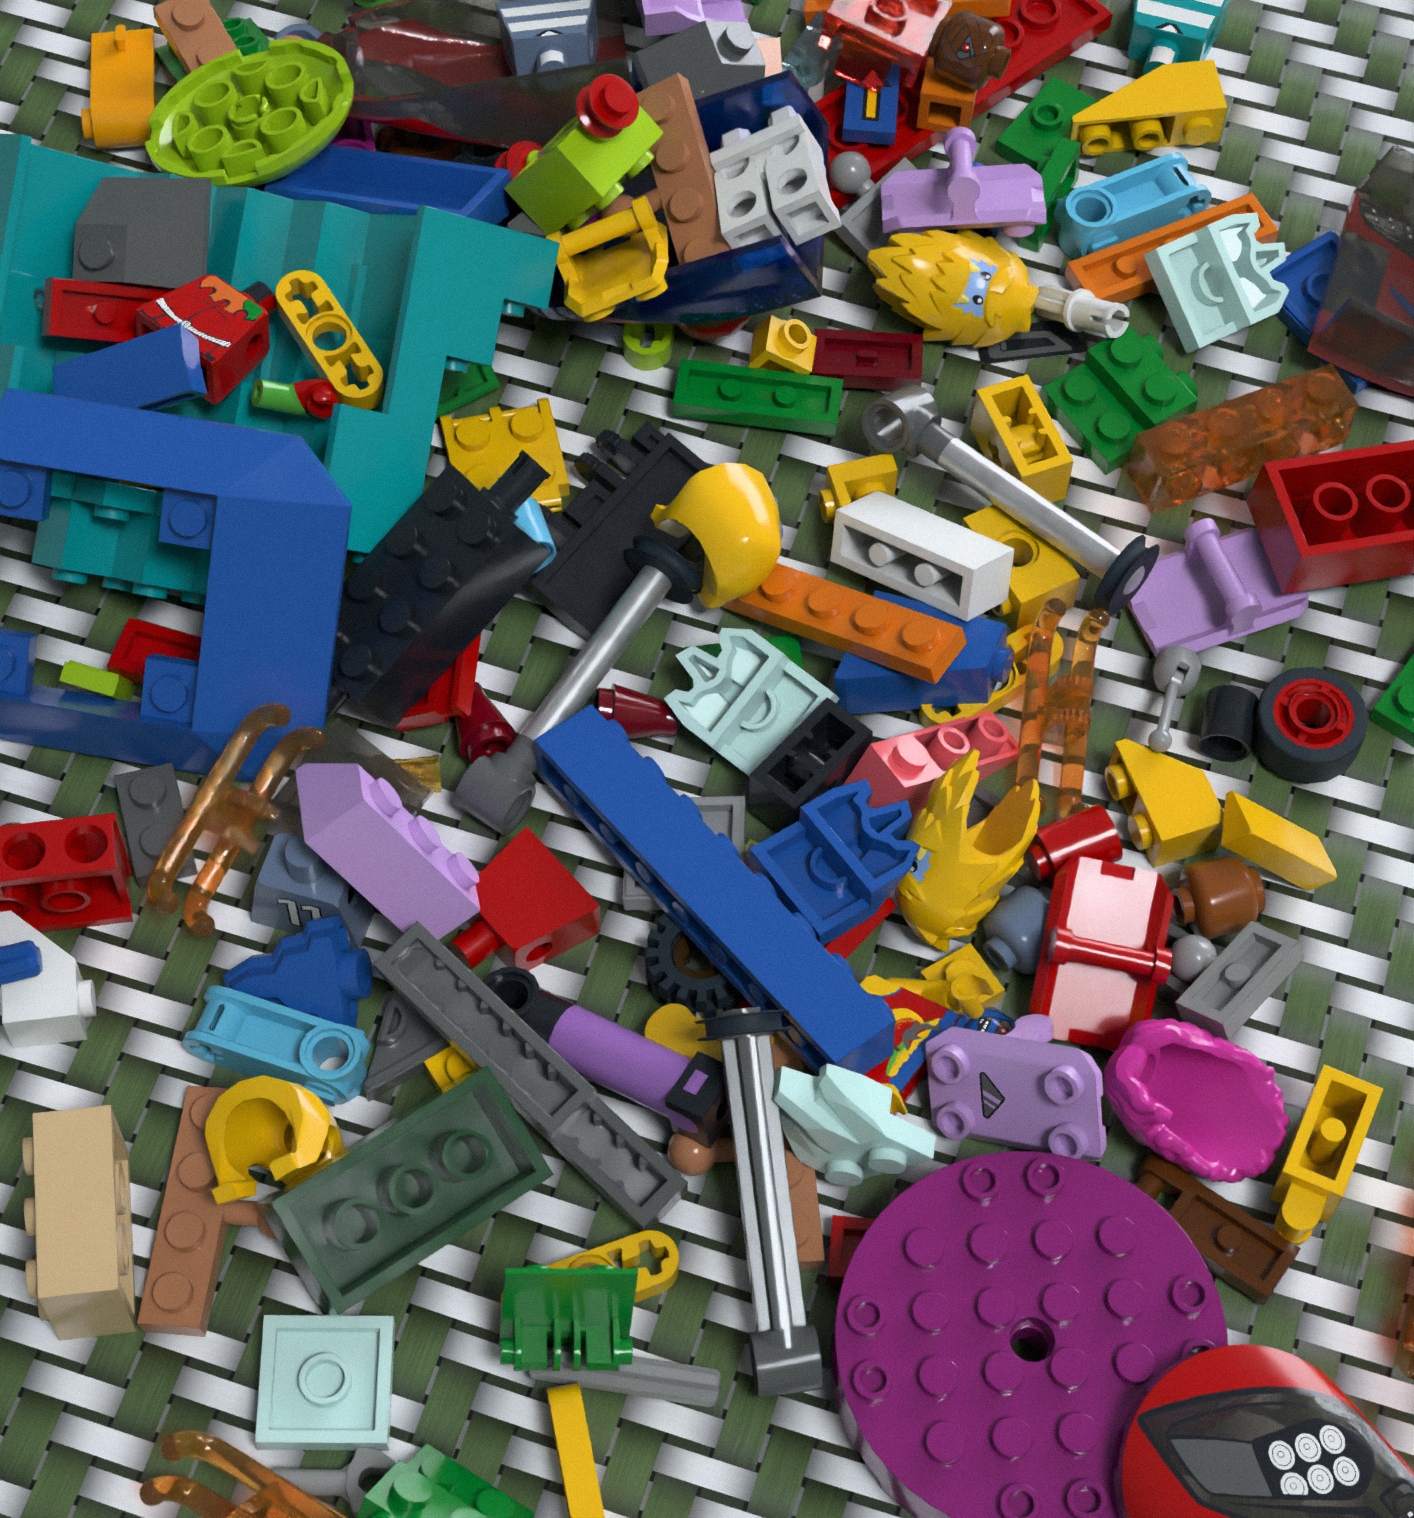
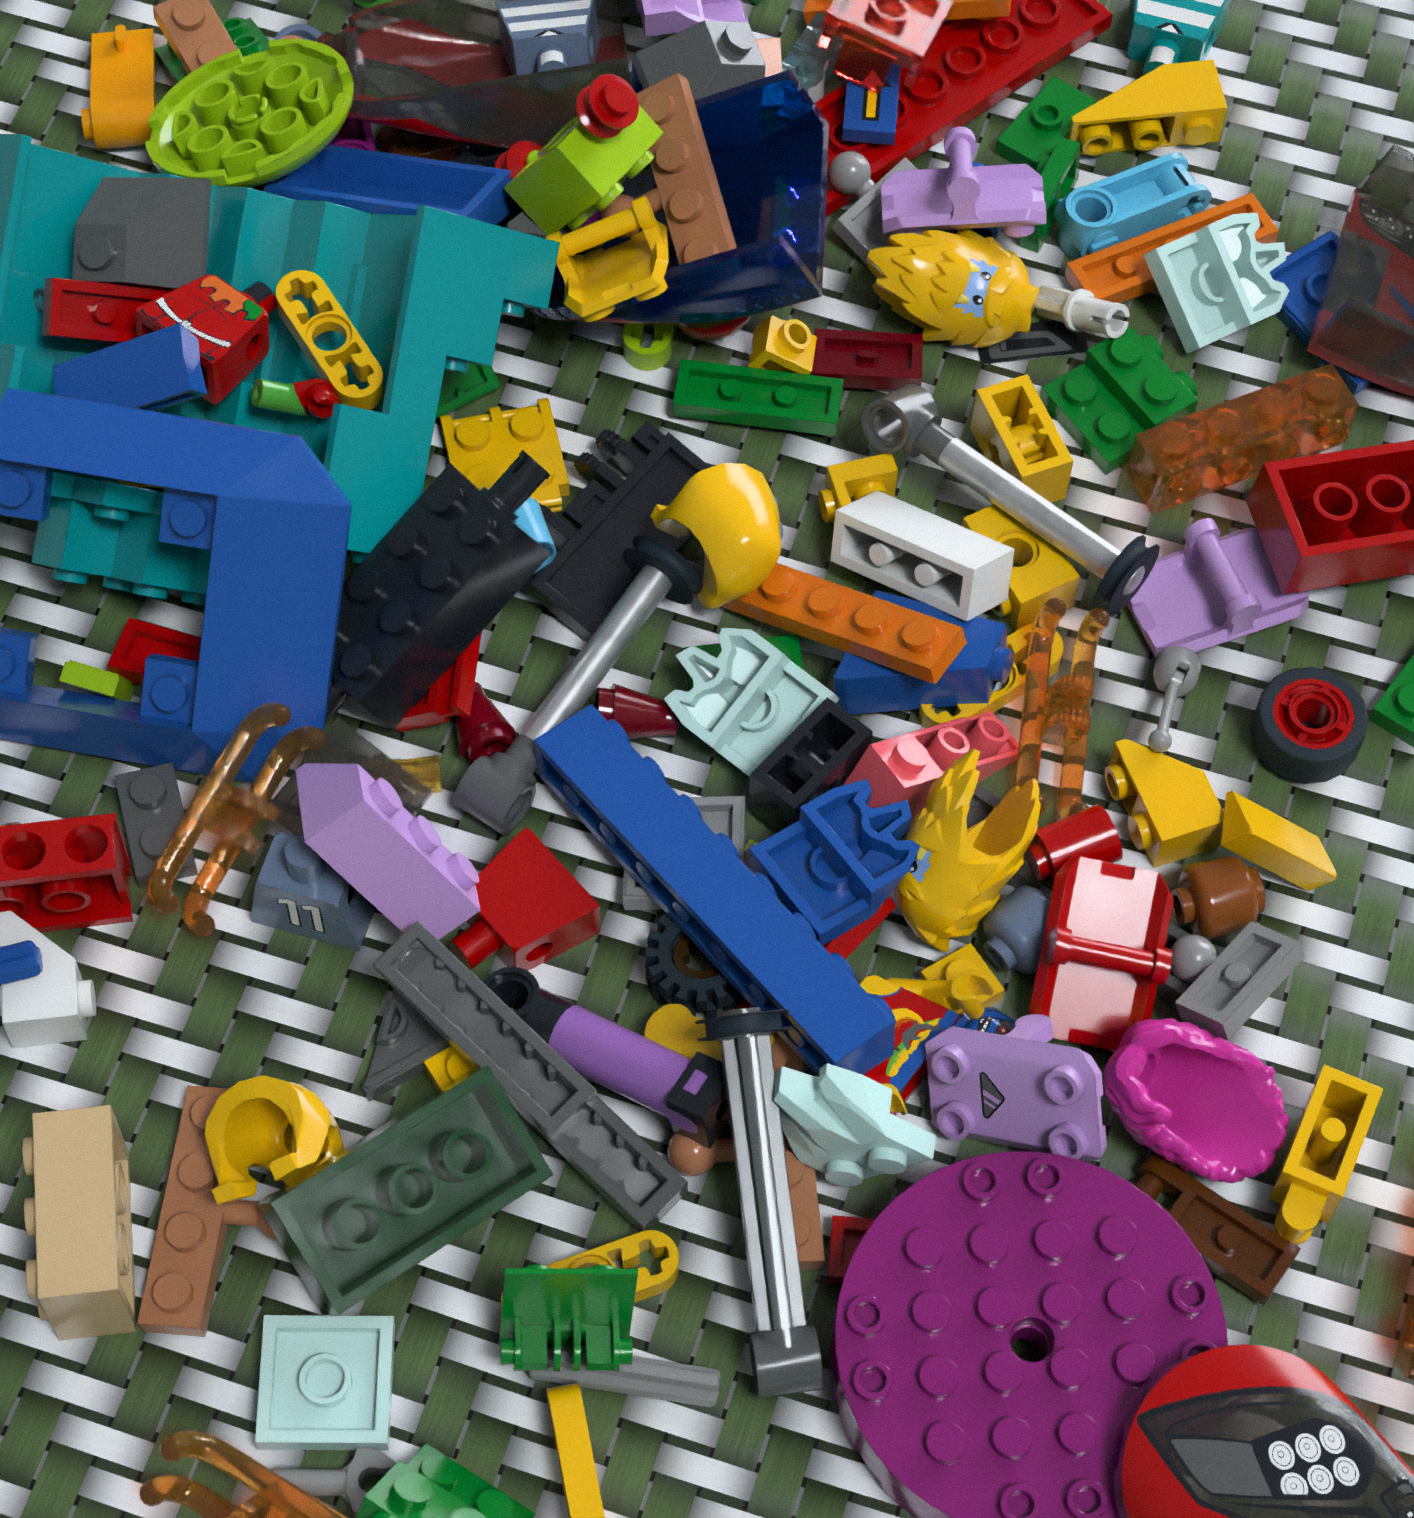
(280, 1043): medium azure piece -> none
(310, 972): blue rock -> none
(772, 181): white hips -> none
(944, 102): orange brick -> none
(969, 50): reddish brown head -> none
(1228, 723): black beam -> none

